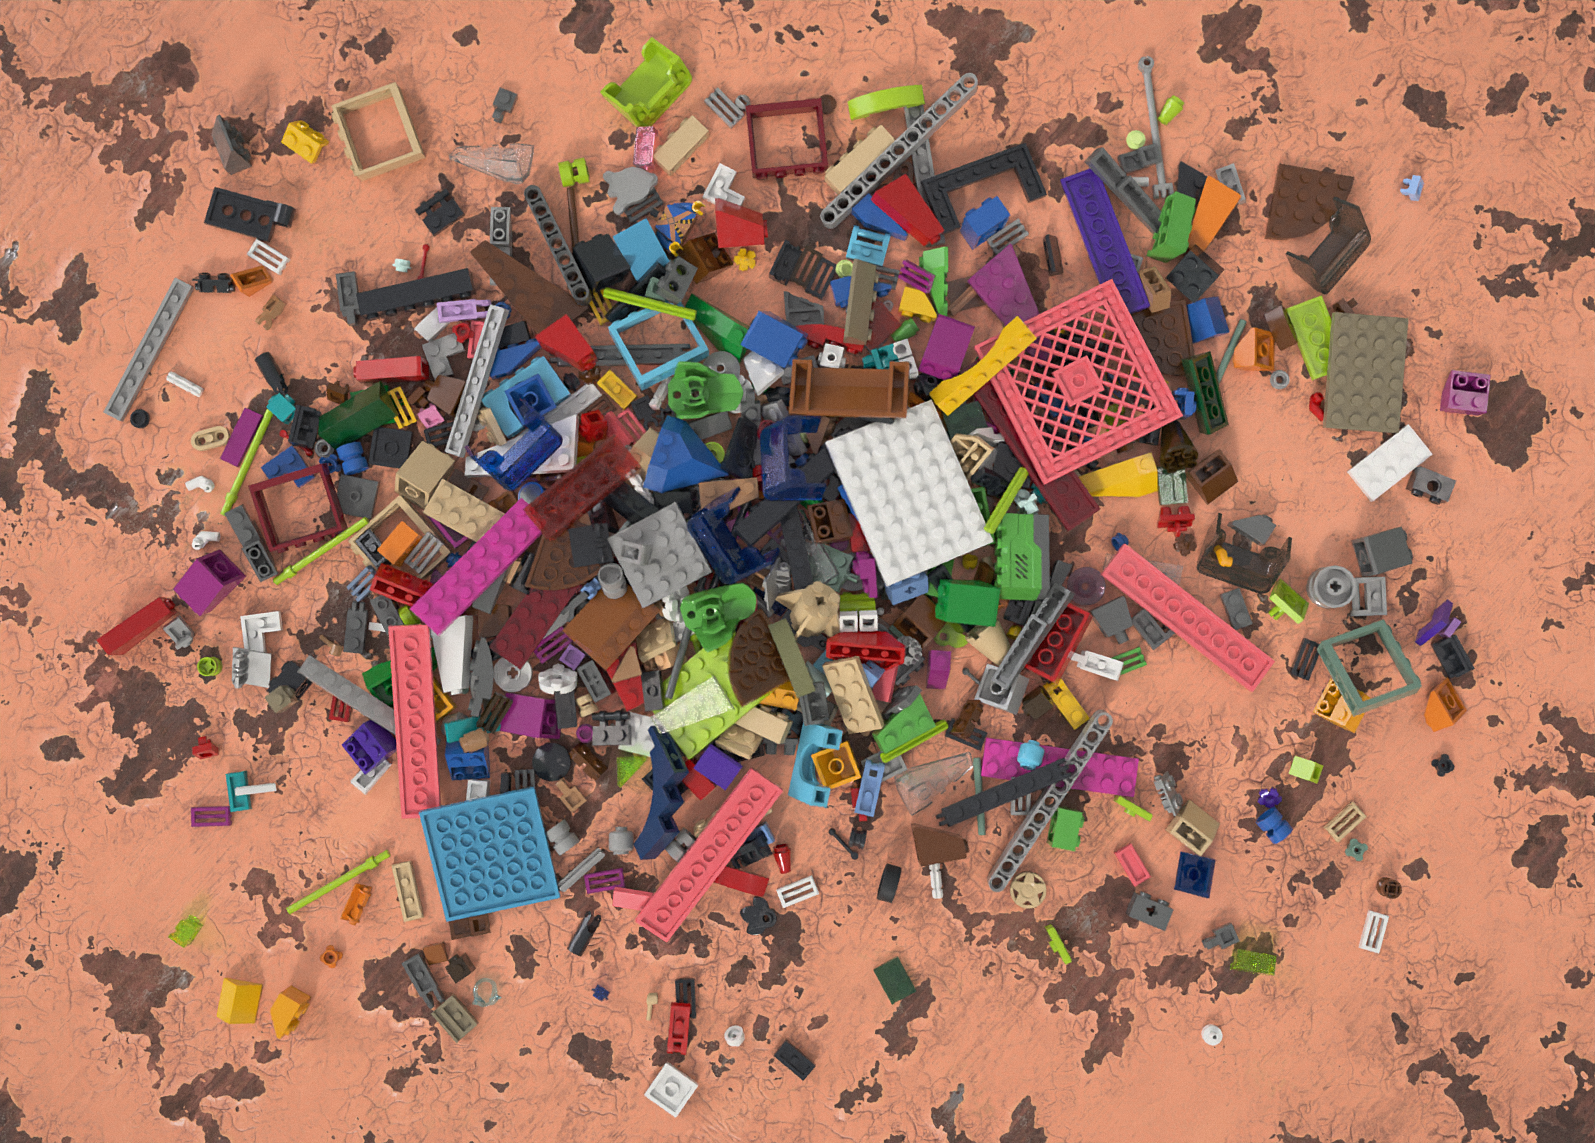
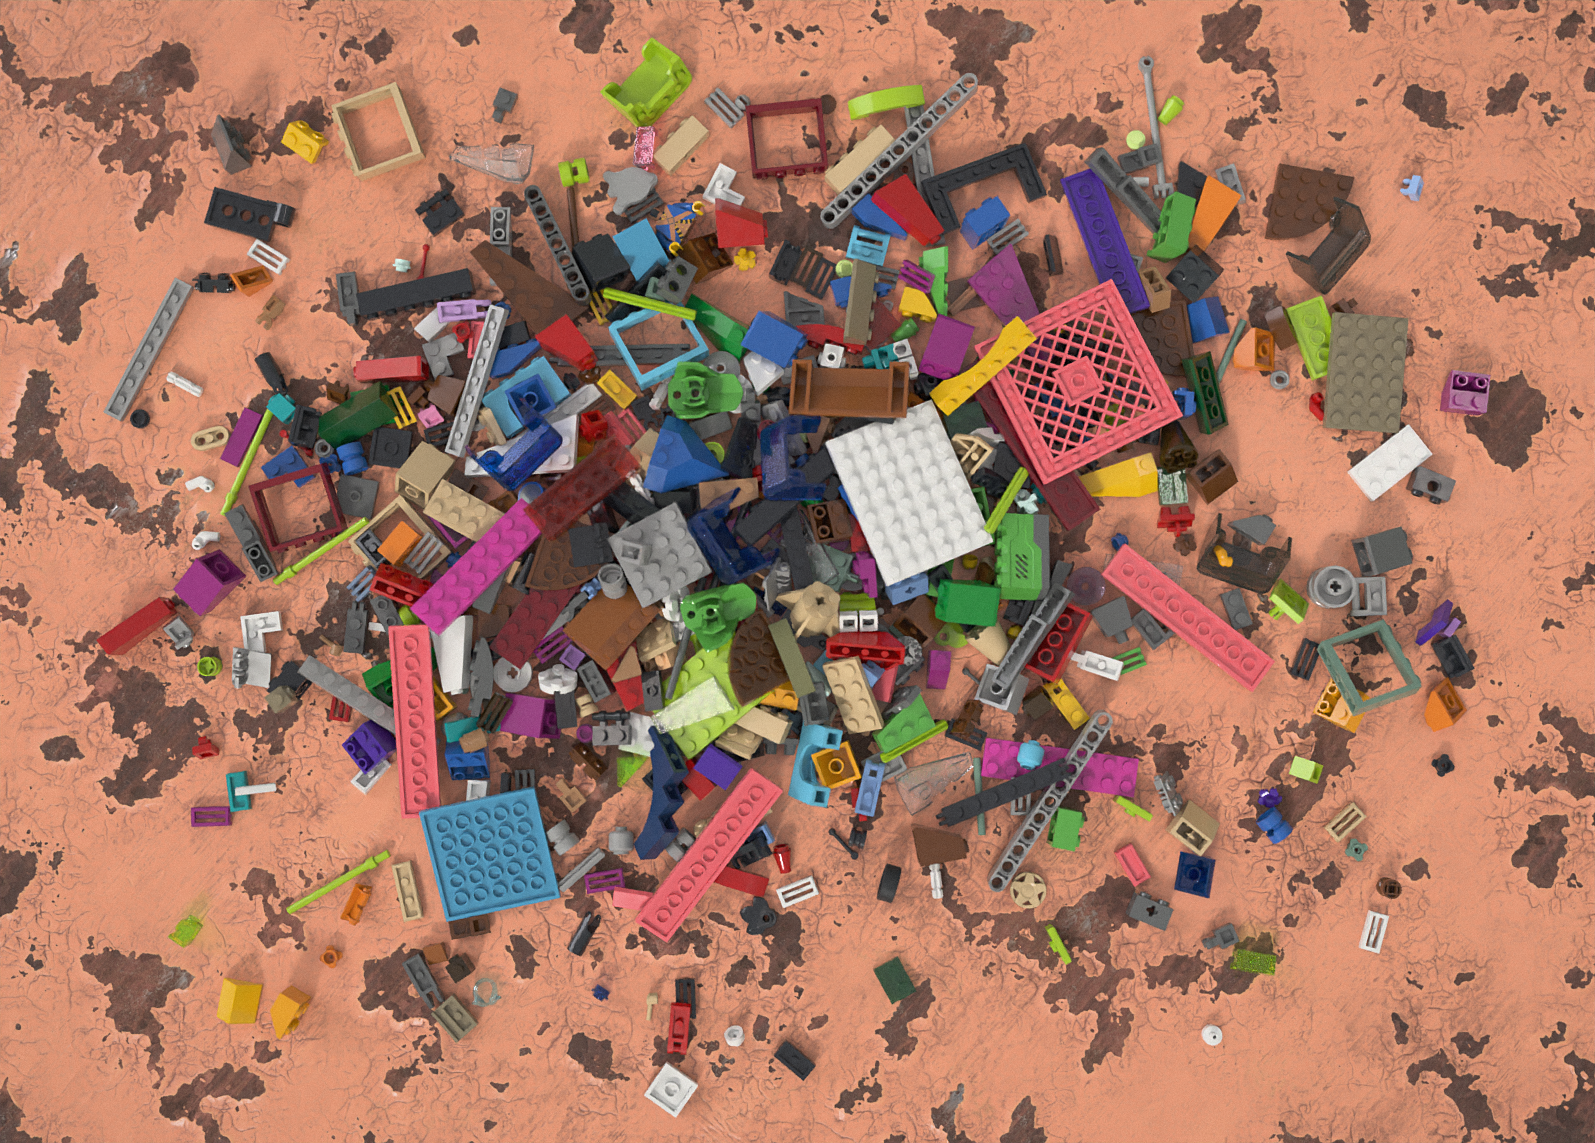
(551, 762): black dish -> none

